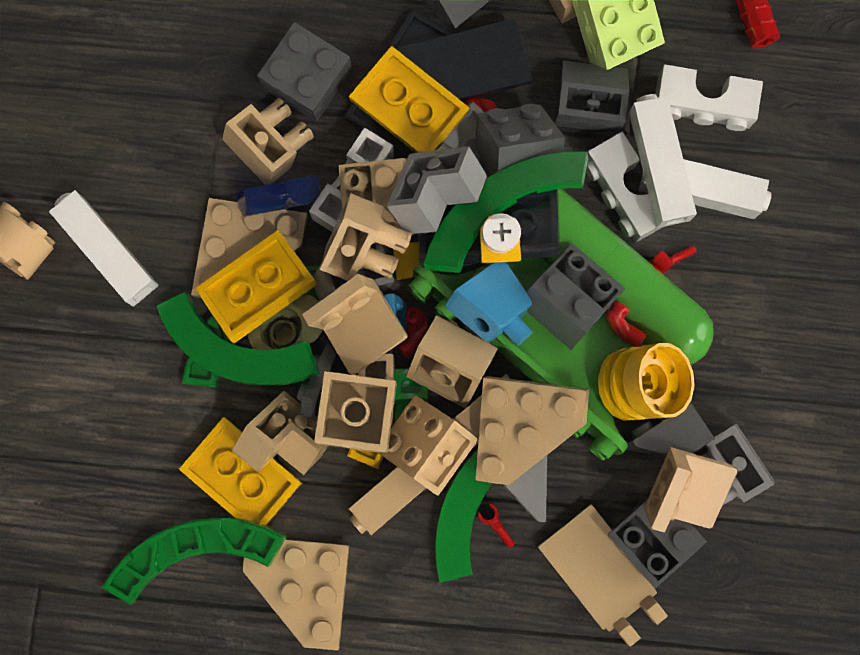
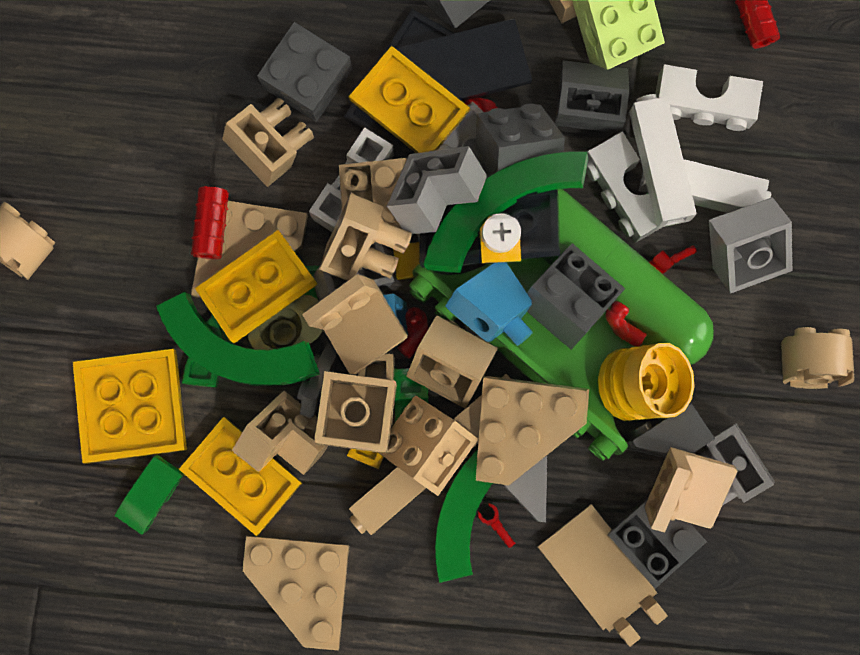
(103, 247): white brick -> none
(129, 406): none -> yellow plate
(149, 494): none -> green slope
(191, 539): green tile -> none
(210, 223): none -> red axle
(278, 196): clear blue brick -> none
(751, 245): none -> light grey brick
(817, 359): none -> tan brick

